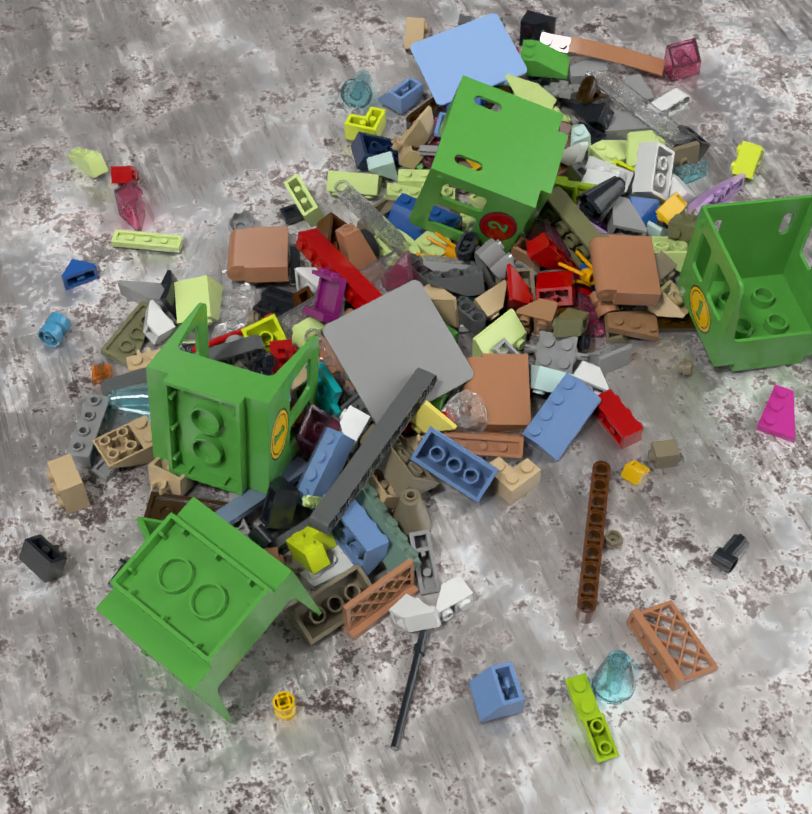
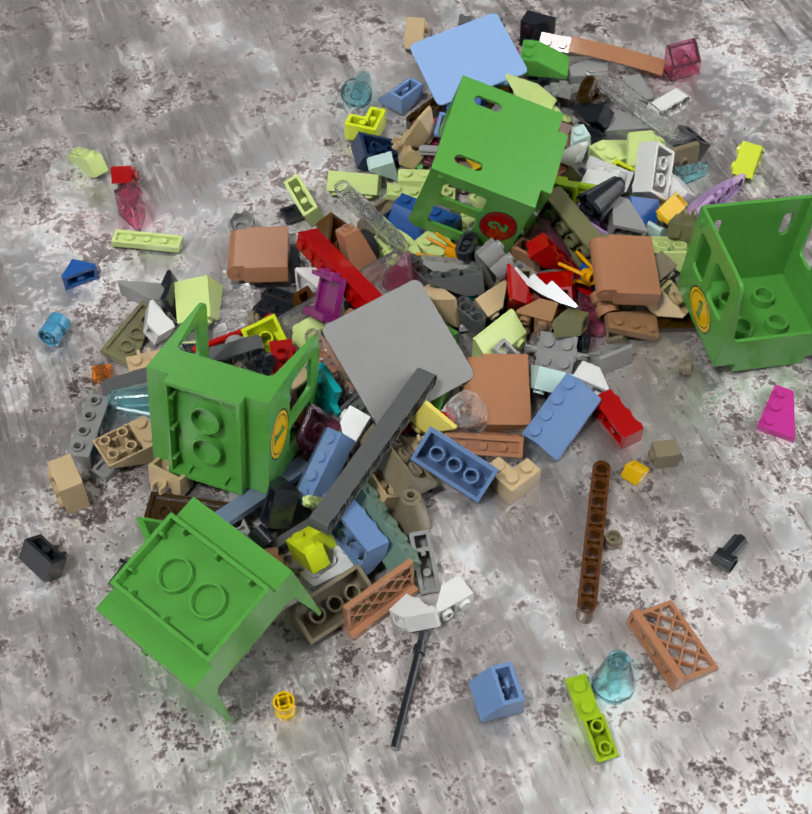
(548, 291): none -> slope

